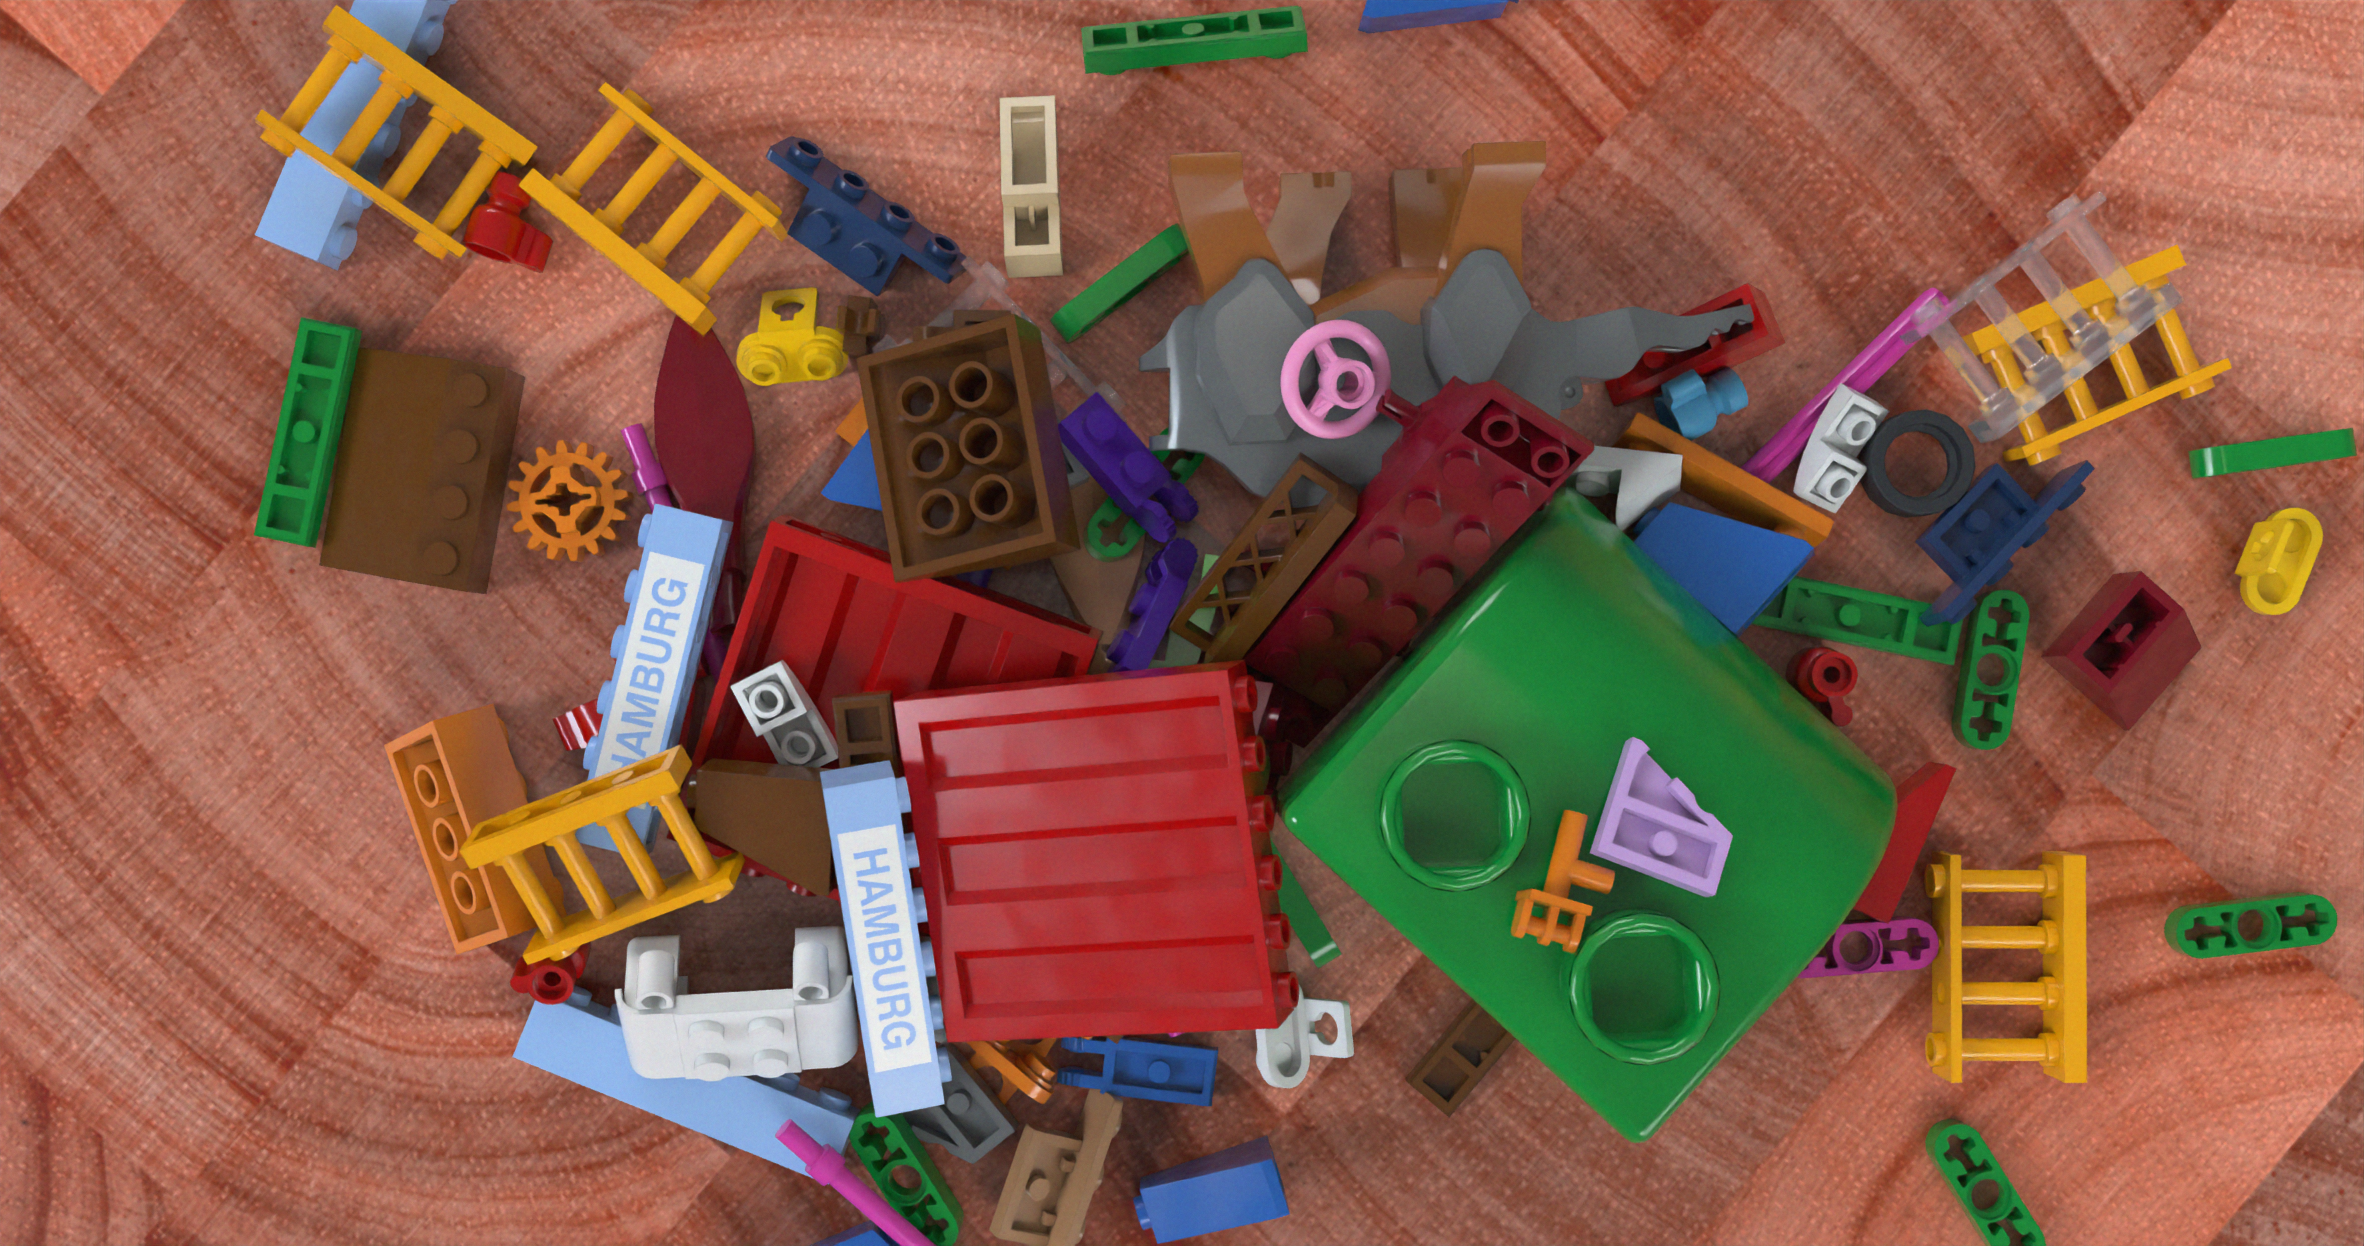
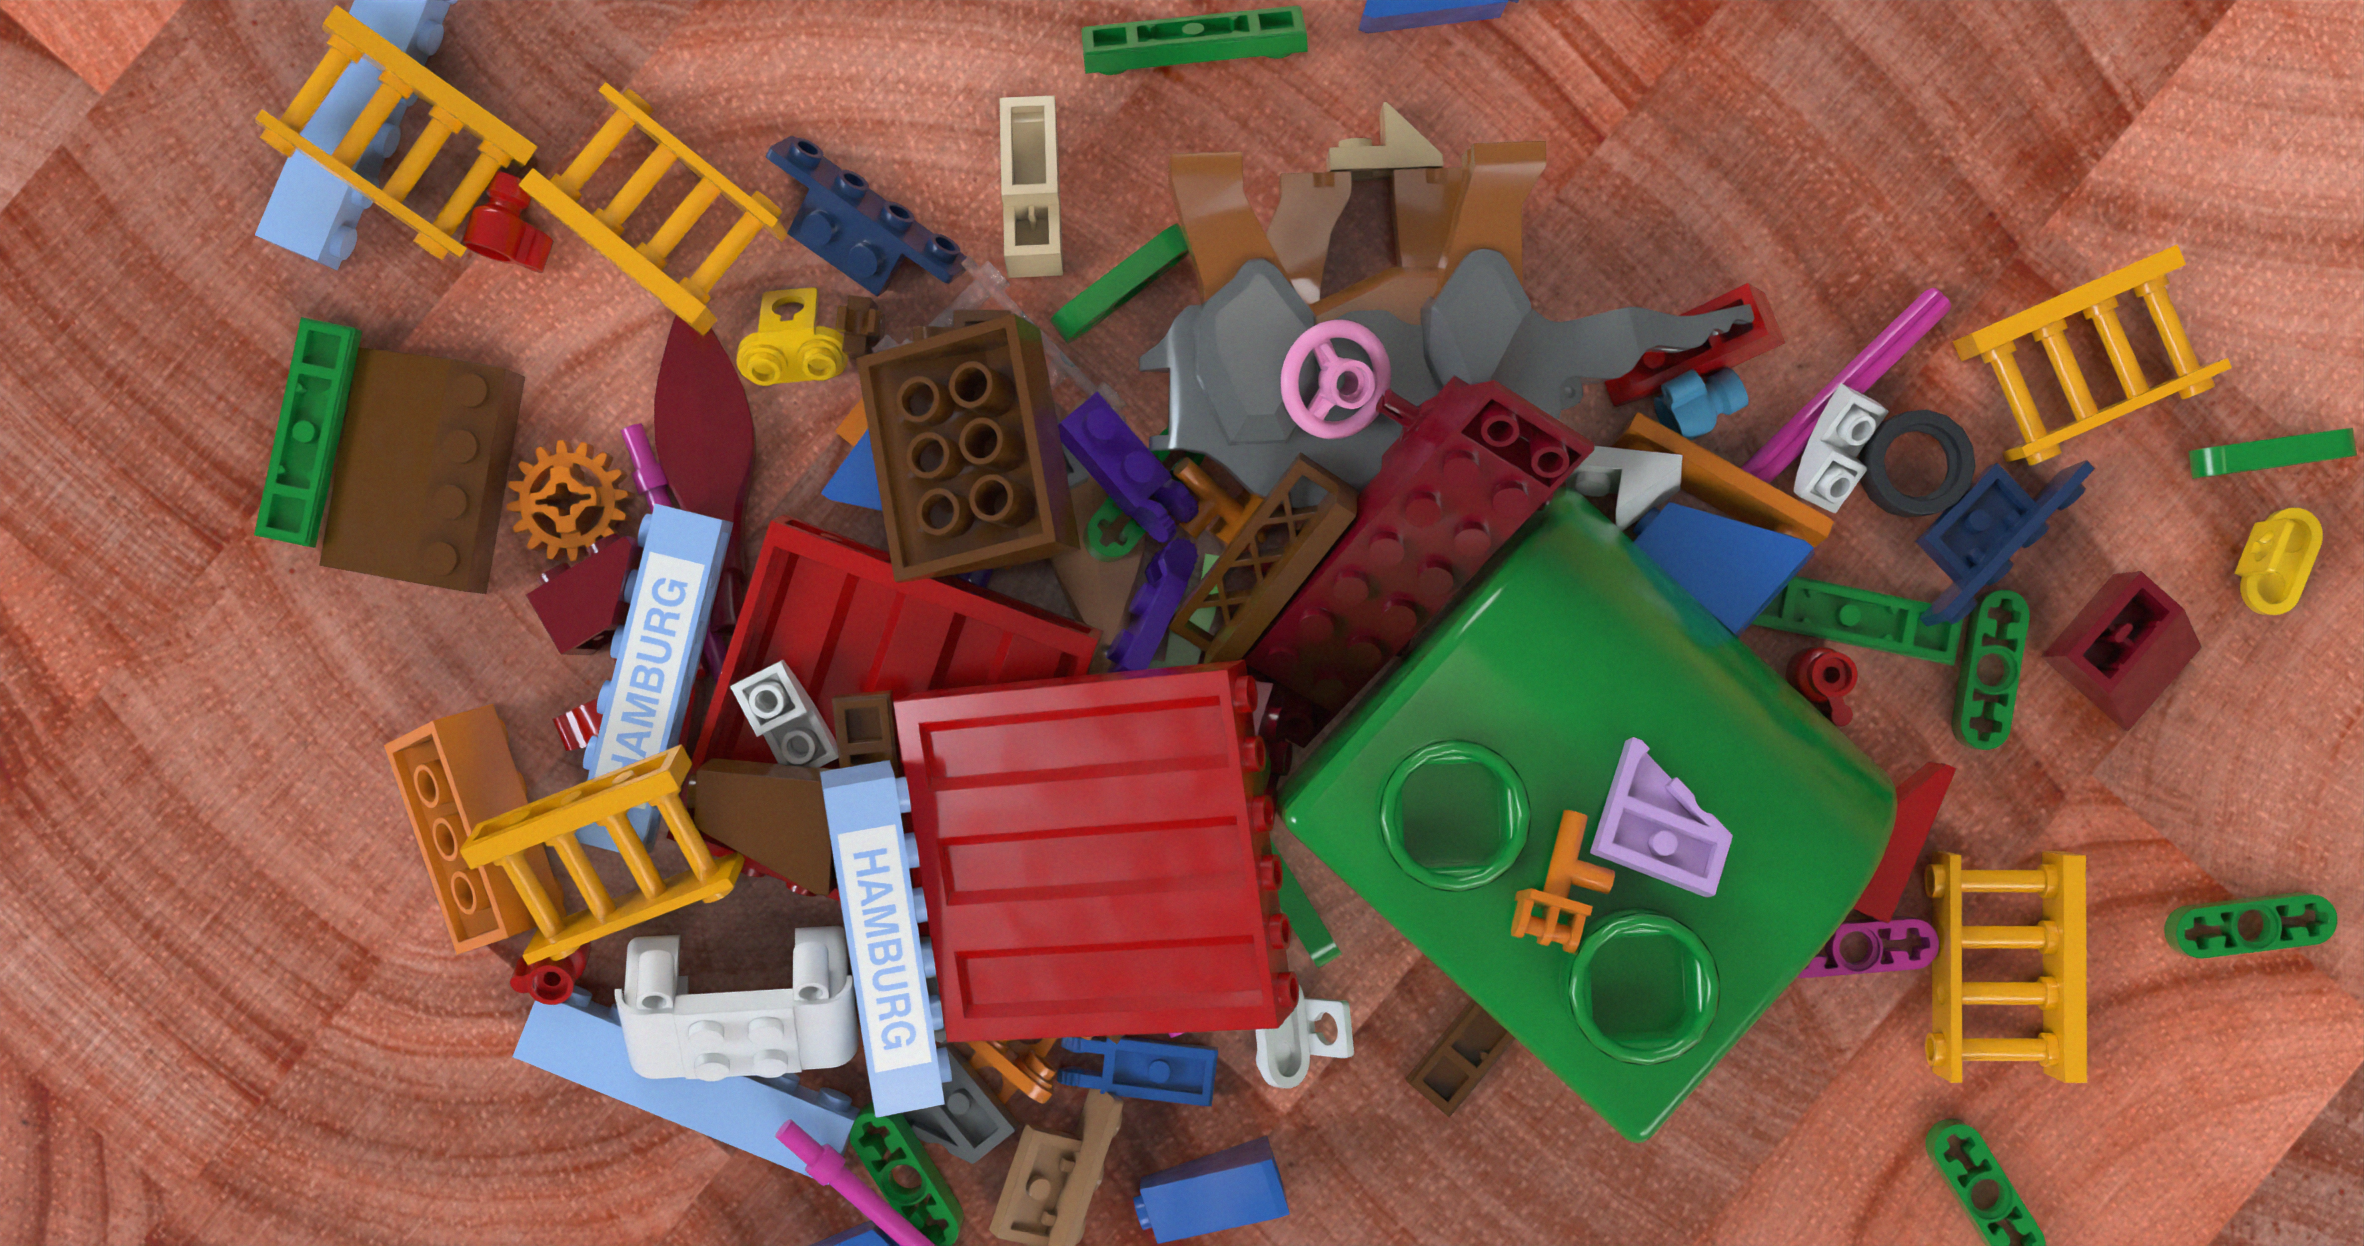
(586, 601): none -> dark red slope
(1216, 501): none -> orange arm
(1400, 149): none -> tan slope
(2091, 338): clear fence -> none

